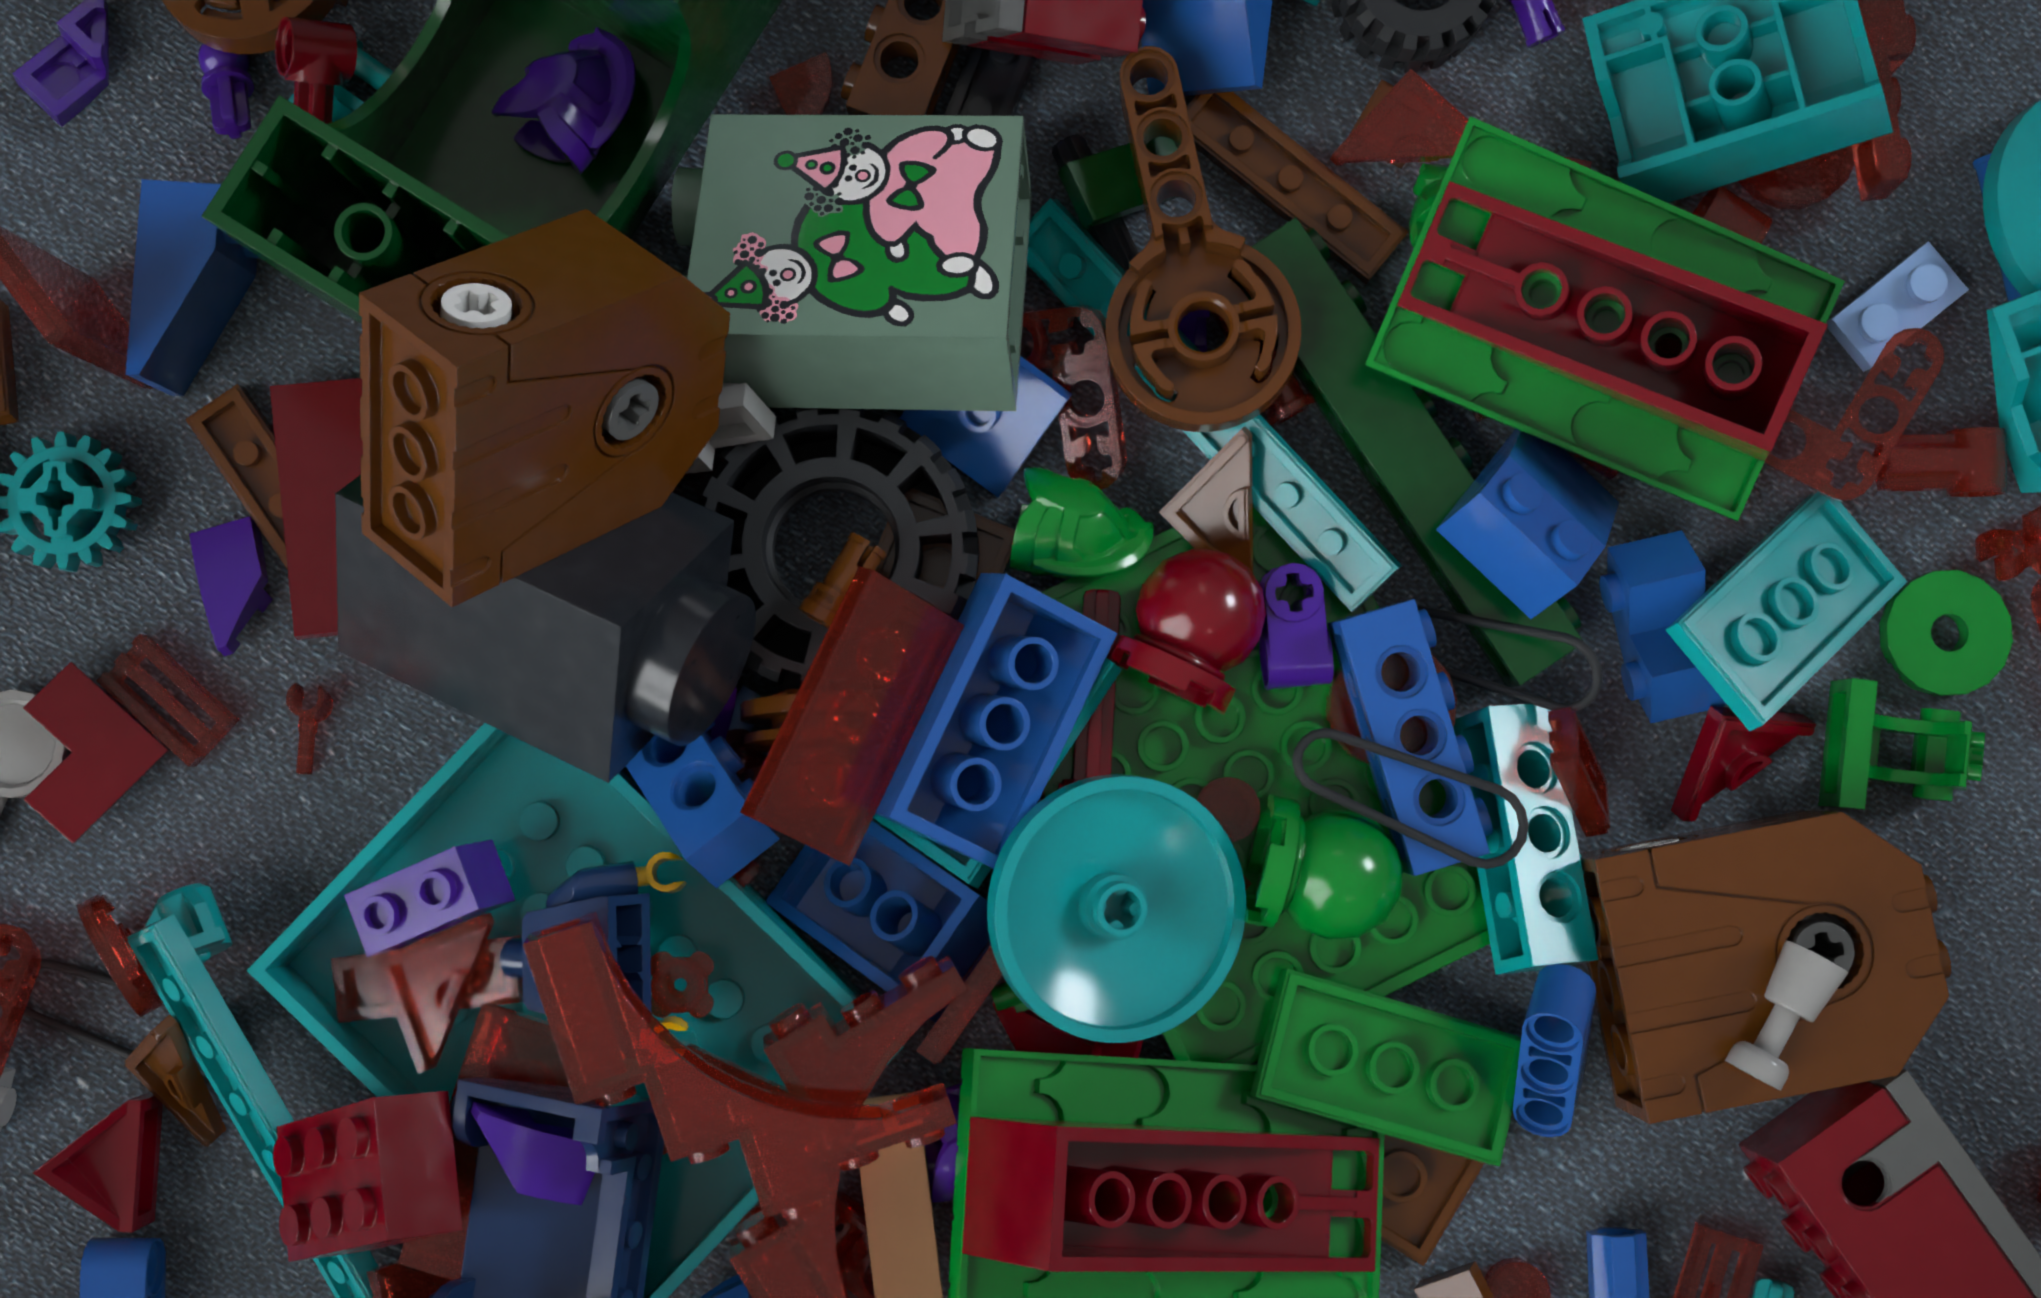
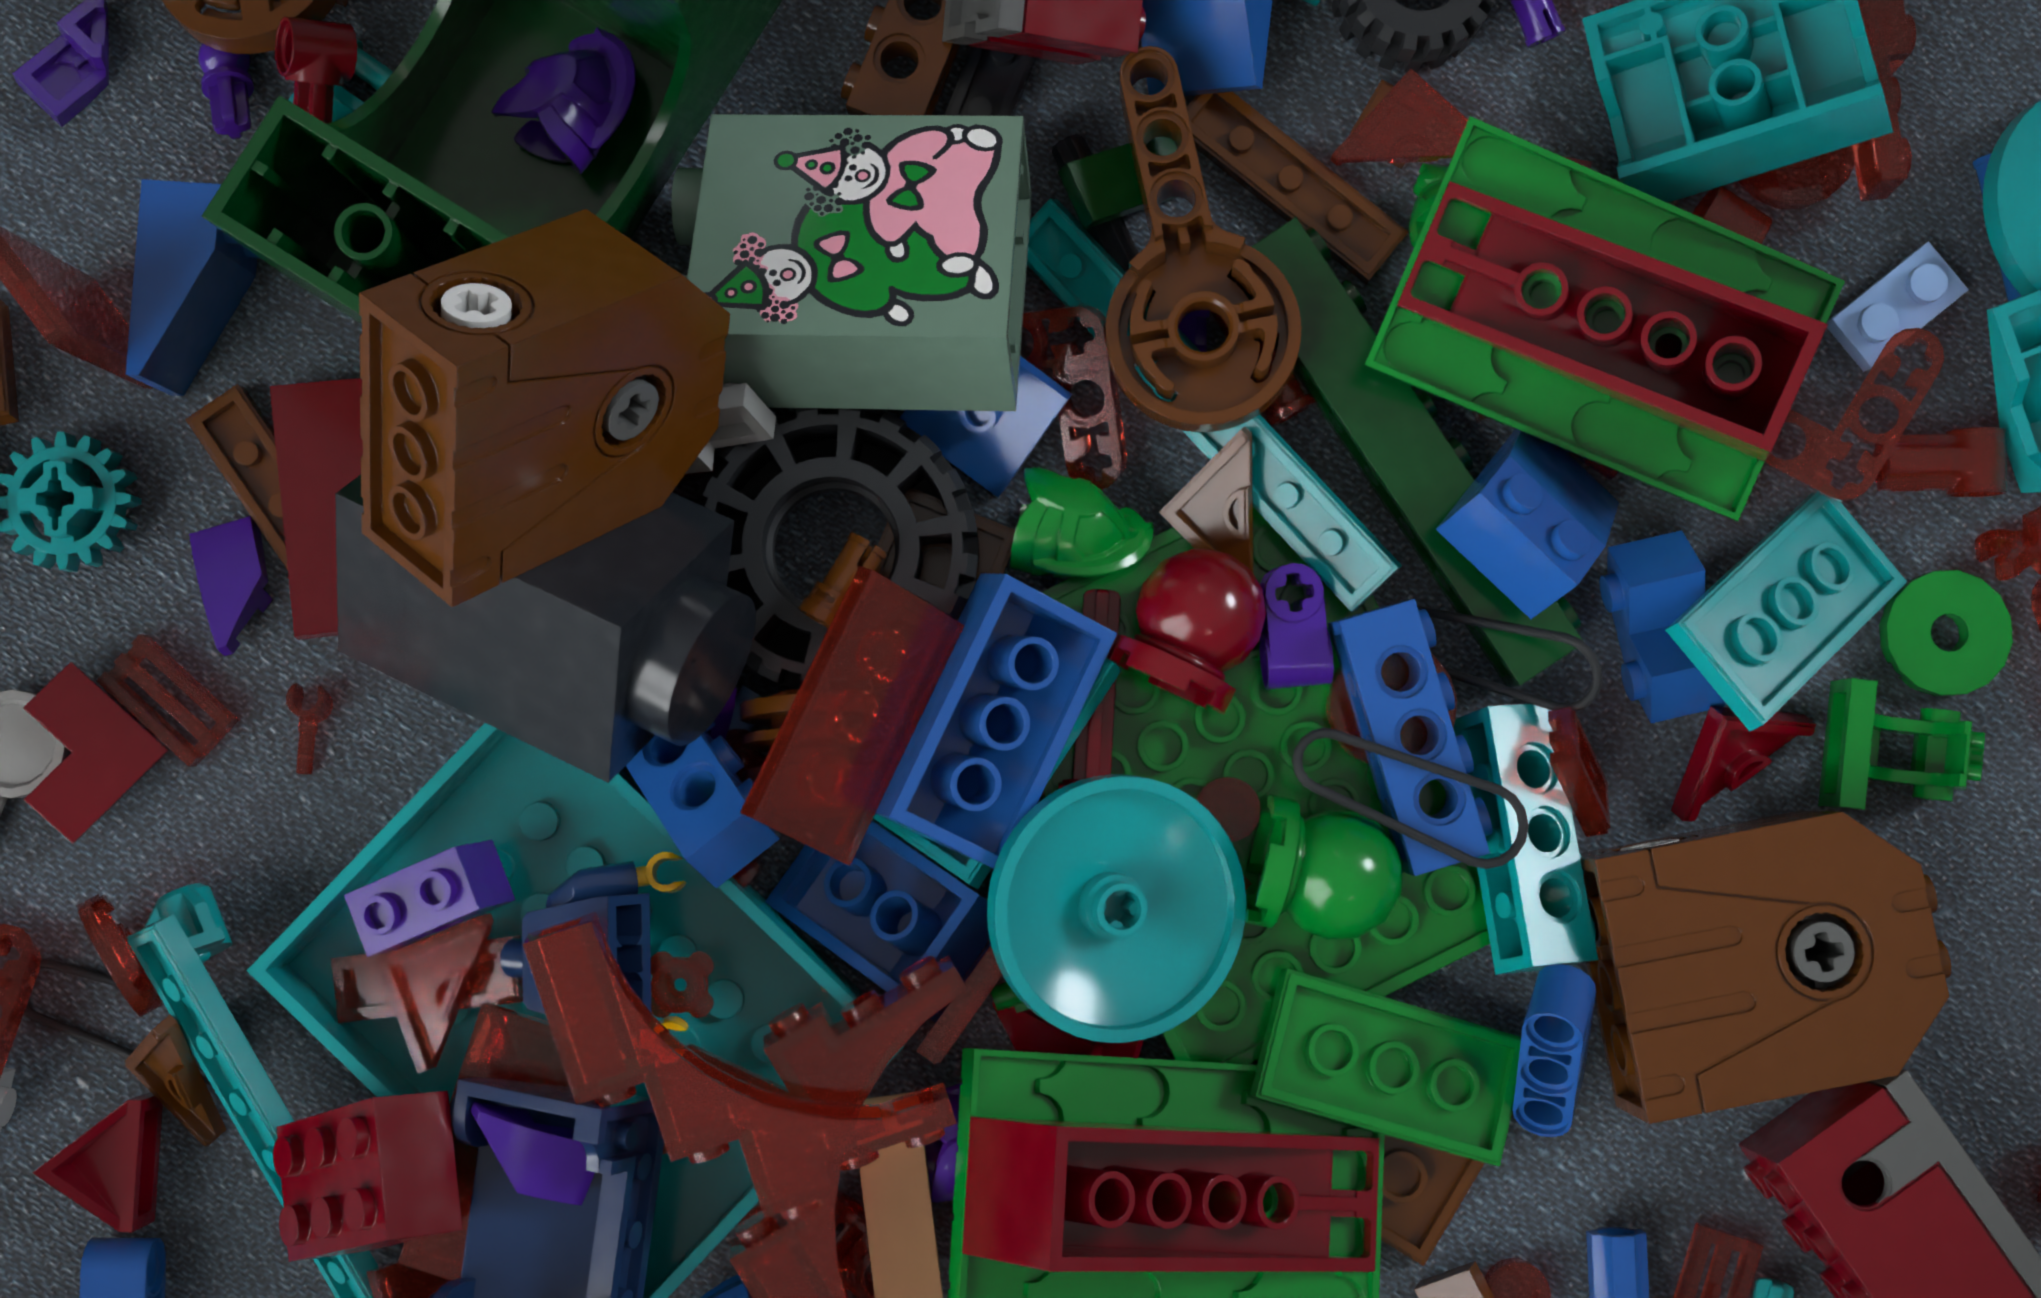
(805, 87): clear red tile -> none
(1799, 989): light grey piece -> none

